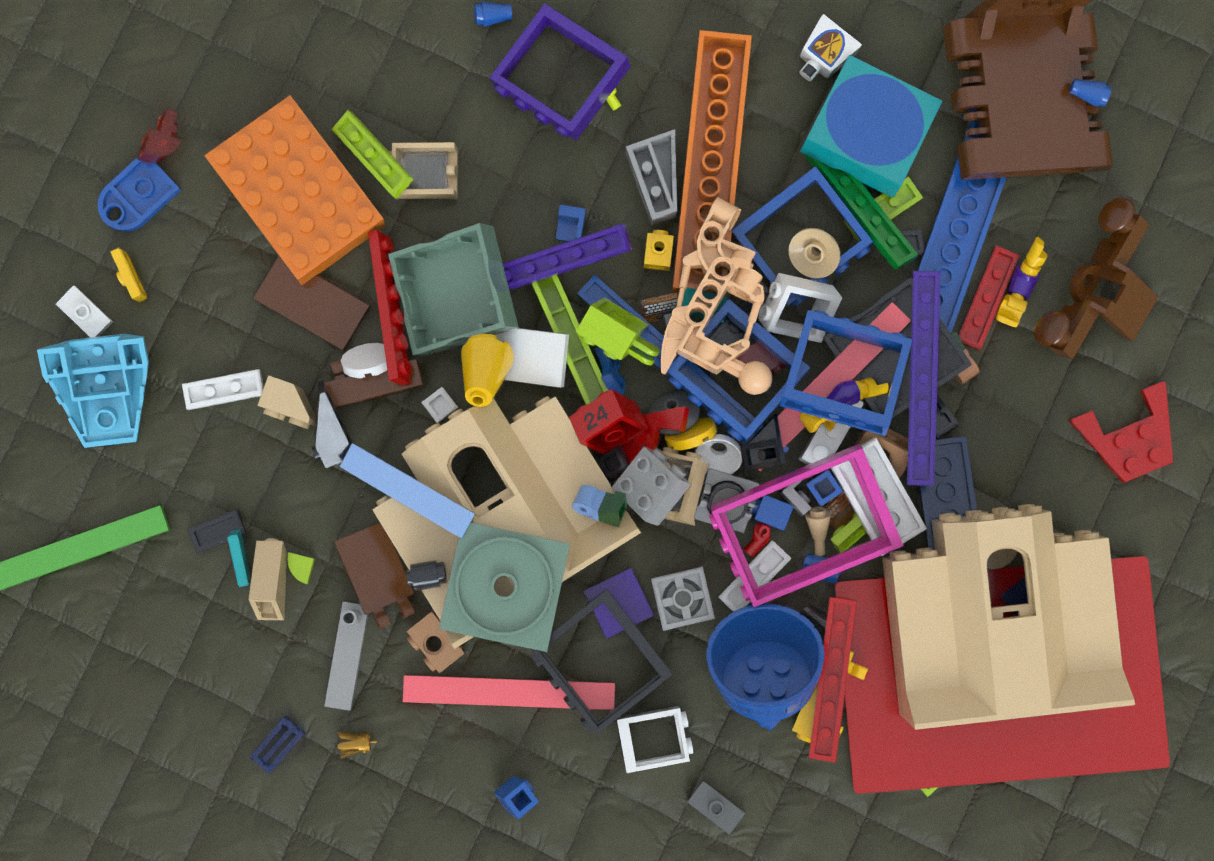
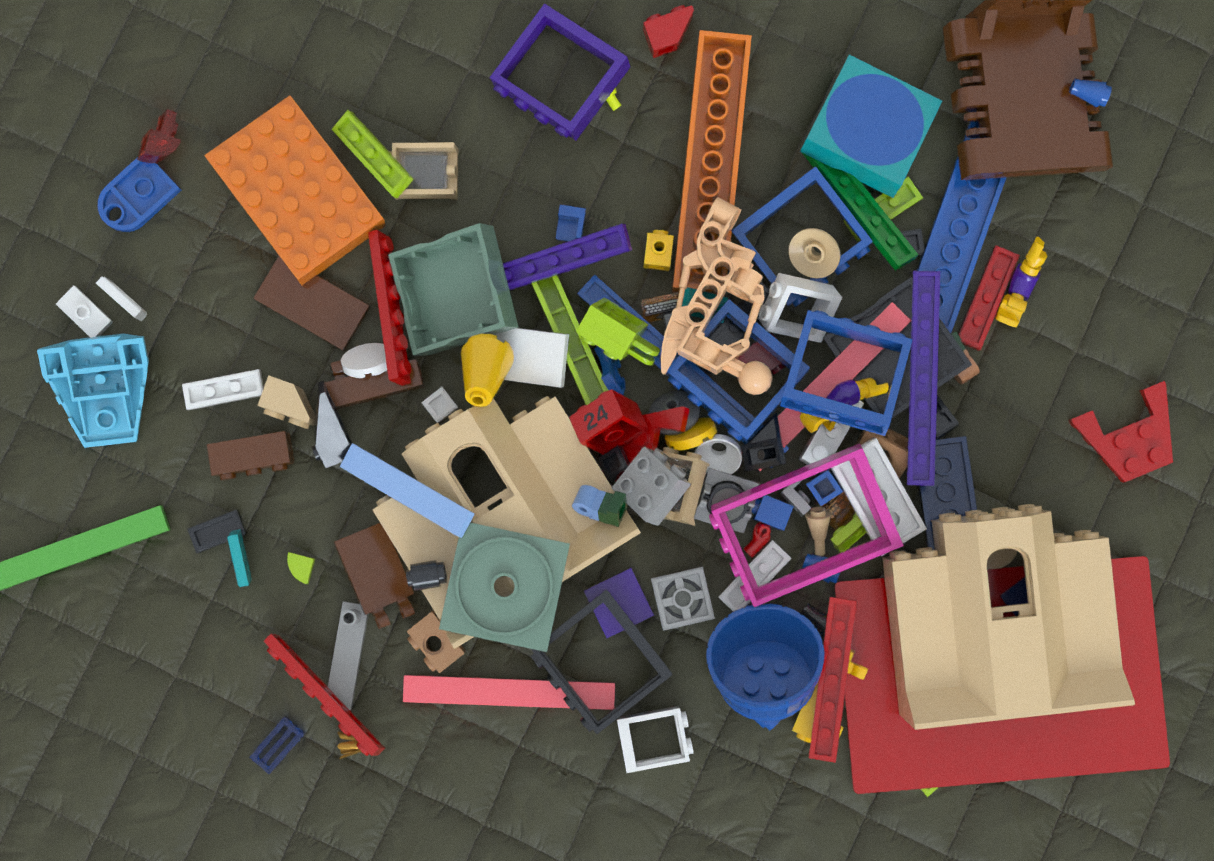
(122, 298): none -> white tile
(128, 276): yellow plate -> none
(250, 455): none -> reddish brown brick
(269, 580): tan slope -> none
(330, 702): none -> red plate
(491, 13): blue cone -> none
(516, 796): blue brick -> none
(655, 175): light grey wedge -> none
(667, 31): none -> red slope
(716, 807): dark grey plate -> none
(827, 49): torso -> none
(1068, 328): reddish brown piece -> none

